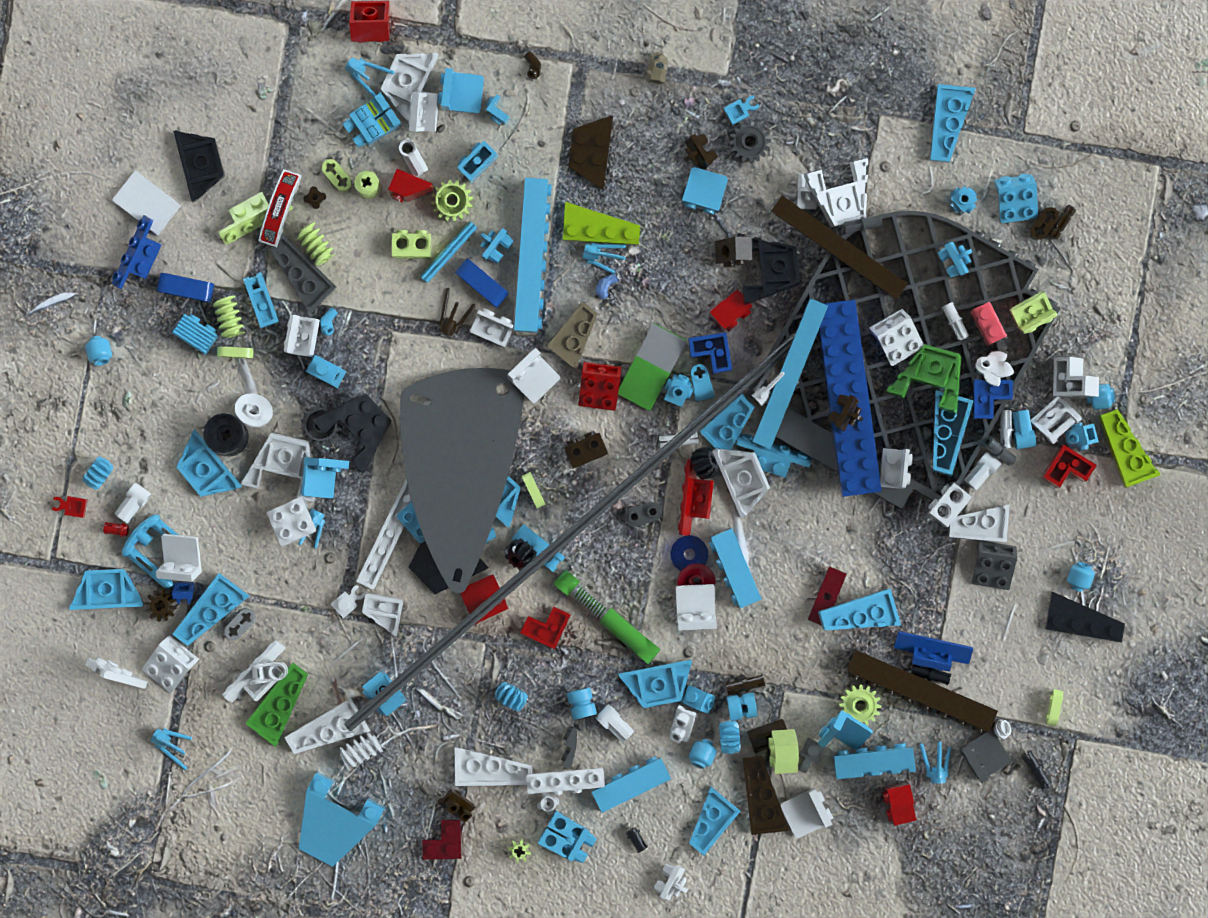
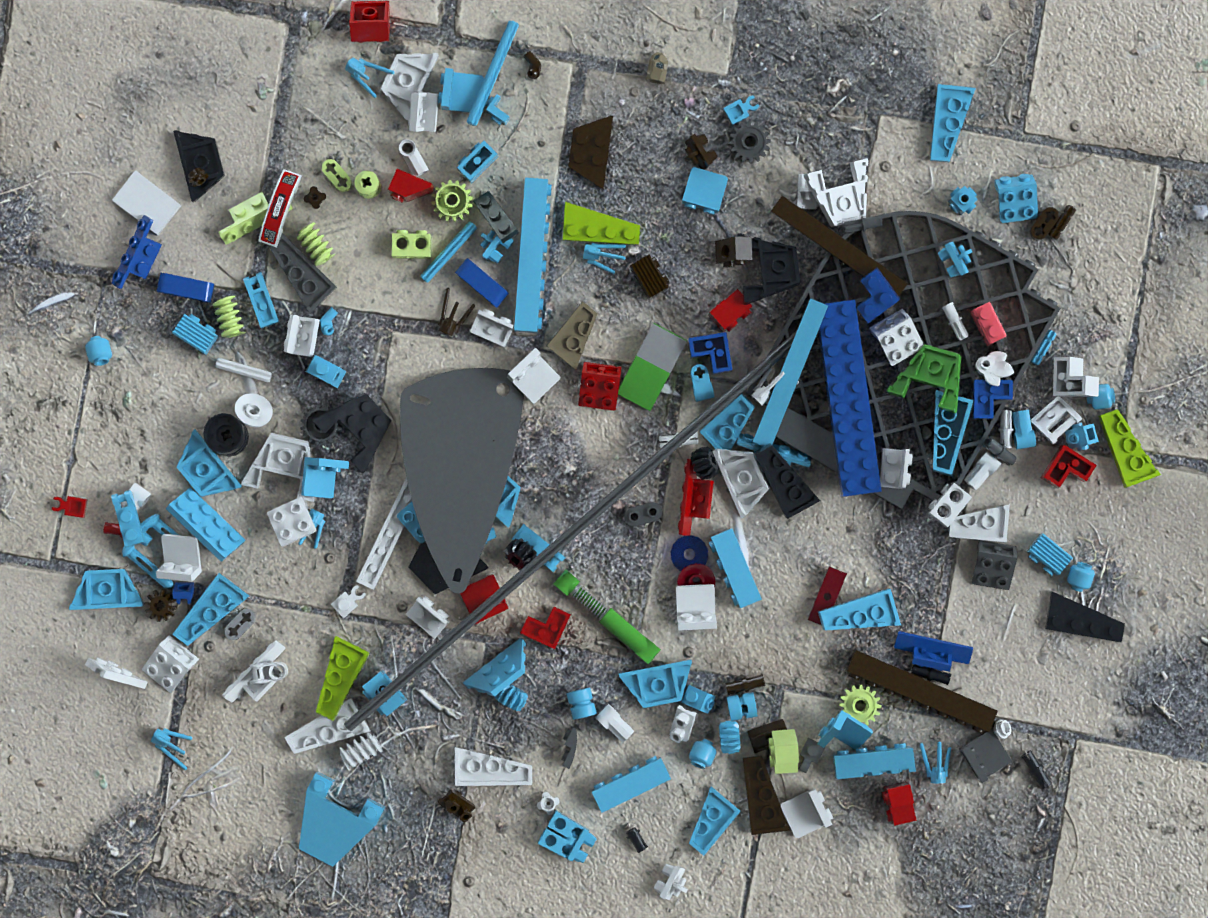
(97, 473): medium azure gear -> none
(128, 519): none -> medium azure plate
(197, 177): none -> dark brown plate
(205, 524): none -> medium azure plate
(235, 352): yellowish green beam -> none
(243, 370): none -> white axle
(274, 711): bright green wing -> none
(342, 671): none -> lime wing
(373, 121): medium azure hips -> none
(383, 610): white wing -> none
(428, 617): none -> white bracket
(448, 846): dark red plate -> none
(492, 73): none -> medium azure axle
(496, 217): none -> pearl dark grey plate
(499, 671): none -> medium azure wing
(524, 848): yellowish green gear -> none
(533, 490): yellowish green beam -> none
(565, 780): white bracket -> none
(585, 450): dark brown brick -> none
(604, 284): medium blue arm -> none
(649, 276): none -> dark brown brick
(678, 389): medium azure brick -> none
(785, 483): none -> black wing
(849, 413): dark brown hips -> none
(881, 296): none -> blue brick
(1033, 313): yellowish green bracket -> none
(1043, 348): none -> medium azure axle
(1049, 555): none -> medium azure brick
(1054, 707): yellowish green beam -> none

